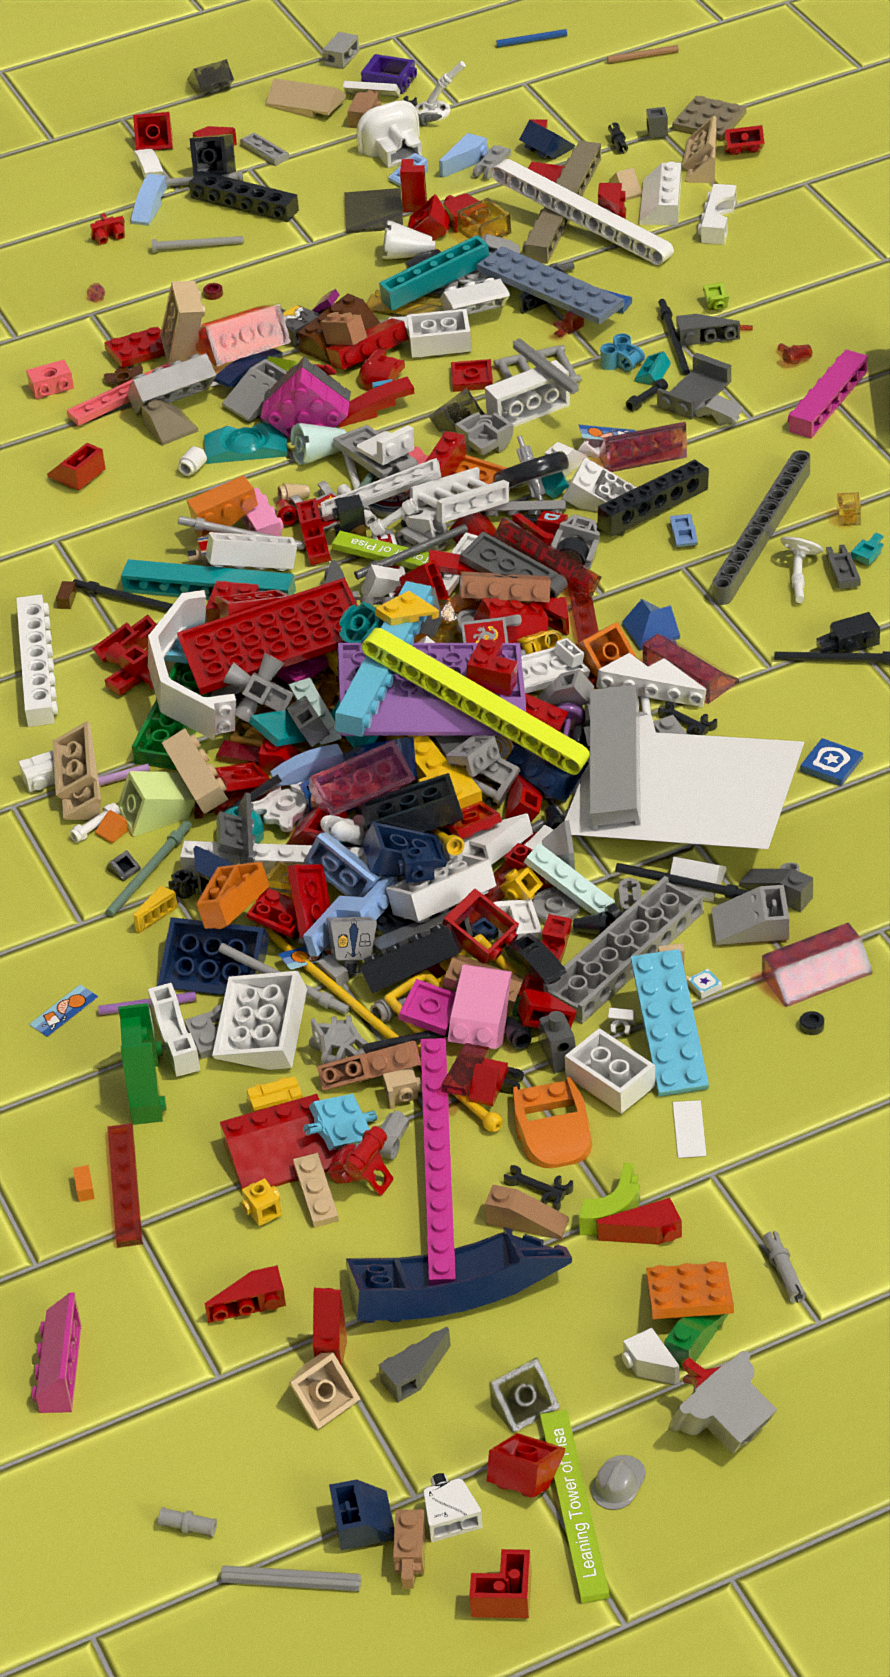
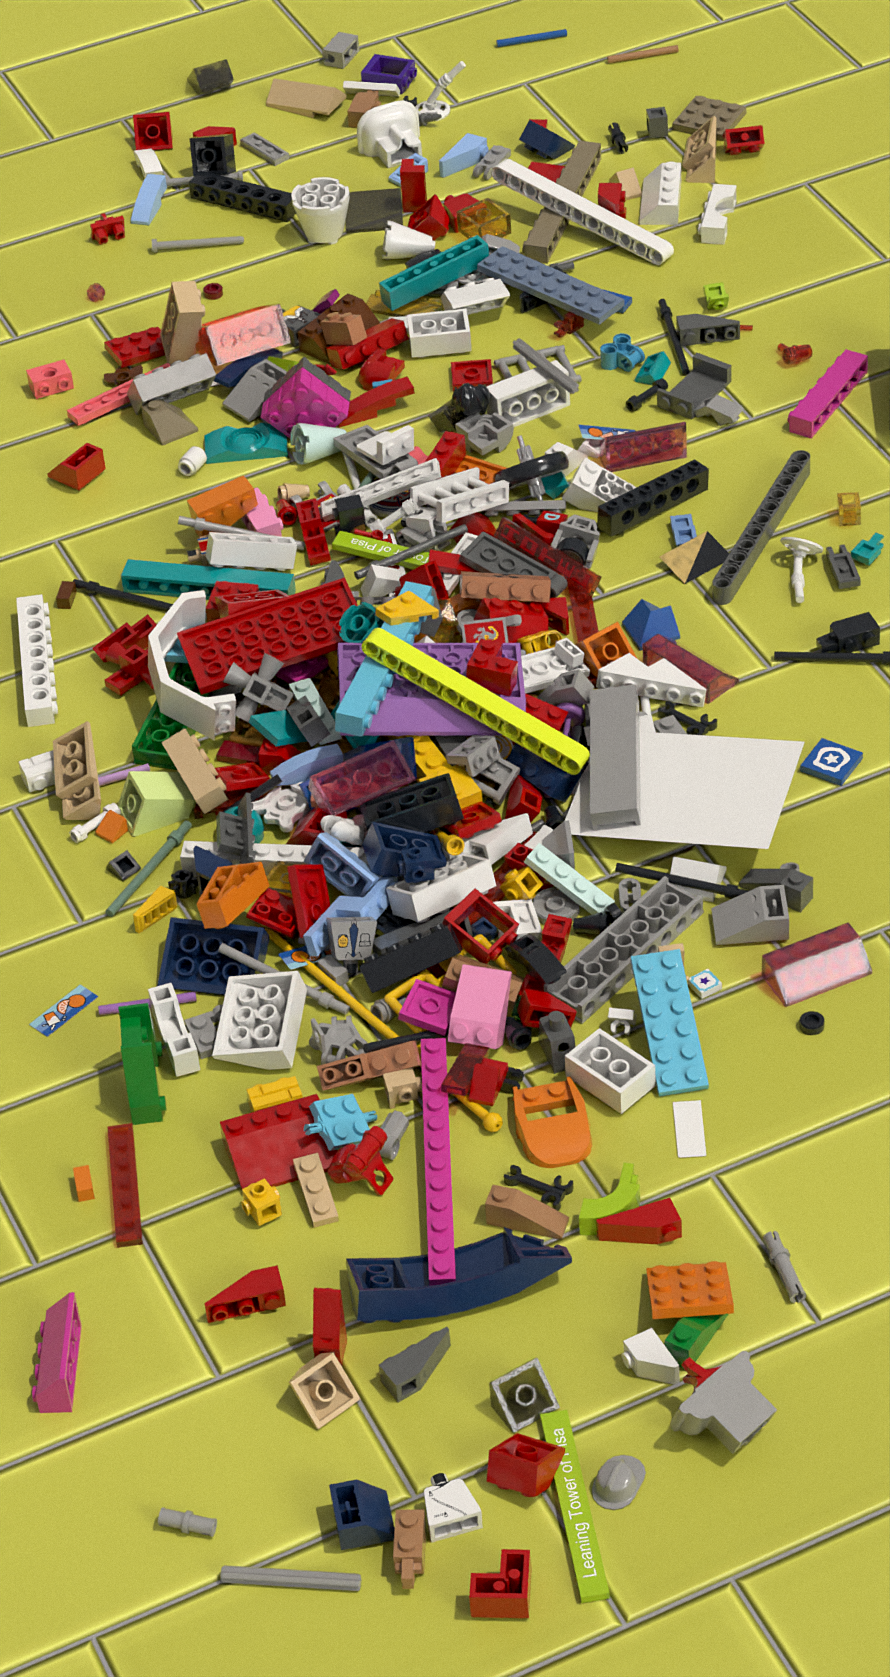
(321, 209): none -> white cone
(376, 534): none -> red hand
(470, 399): none -> black hair
(695, 557): none -> sticker

